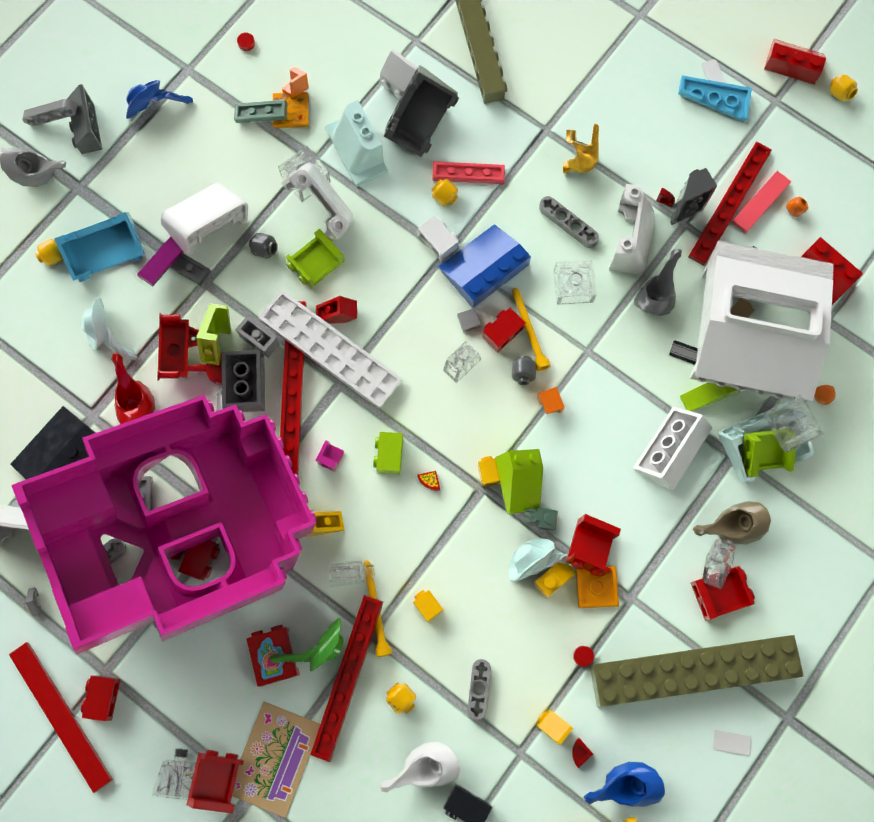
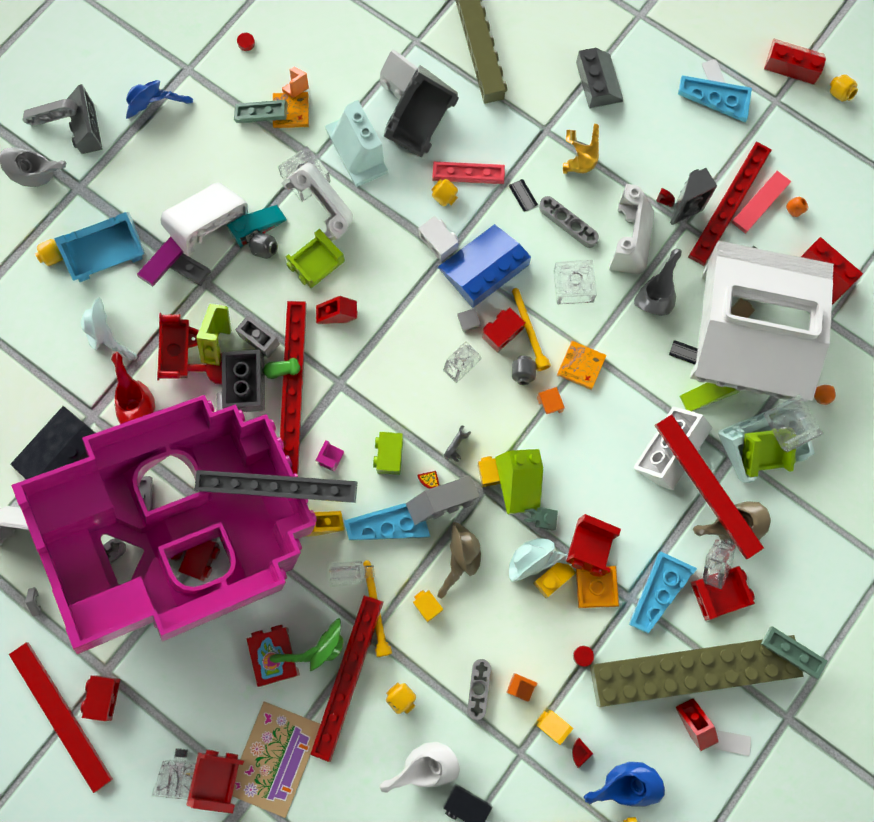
(256, 222): none -> teal slope
(276, 369): none -> bright green piece
(276, 486): none -> dark grey plate
(330, 349): white plate -> none
(386, 524): none -> medium azure wing
(442, 499): none -> light grey wedge
(453, 447): none -> dark grey piece
(464, 556): none -> dark tan hat
(521, 687): none -> orange panel
(523, 195): none -> sticker
(581, 365): none -> light orange tile
(598, 77): none -> dark grey slope
(662, 586): none -> medium azure wing
(697, 724): none -> red slope
(709, 487): none -> red tile
(794, 652): none -> sand green plate

